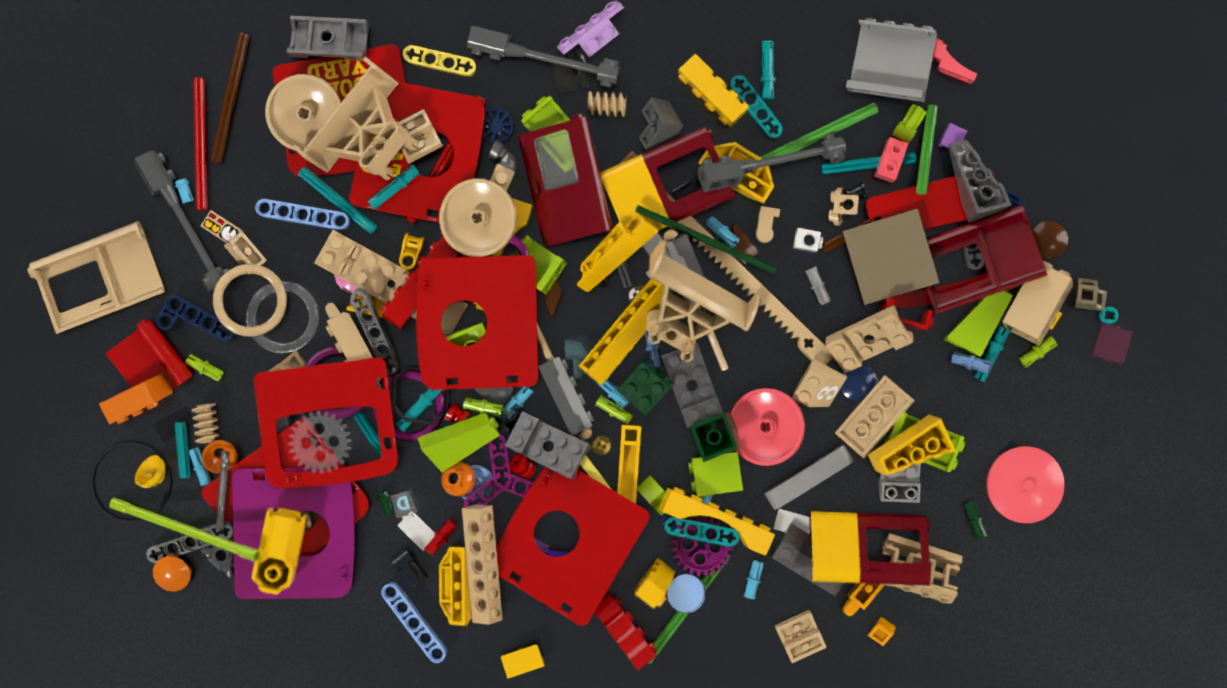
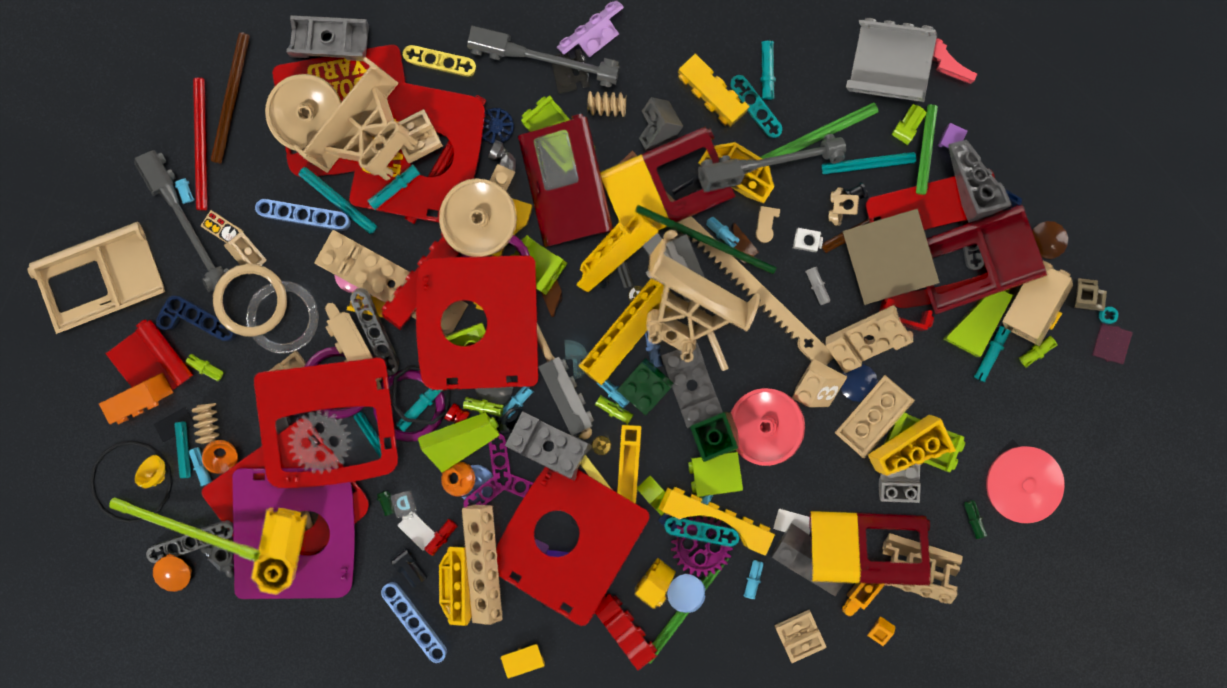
(225, 455): flat silver piece -> none
(411, 250): yellow piece -> none
(523, 466): red wheel -> none
(809, 477): light grey beam -> none
(891, 160): coral brick -> none
(971, 362): medium blue pin -> none

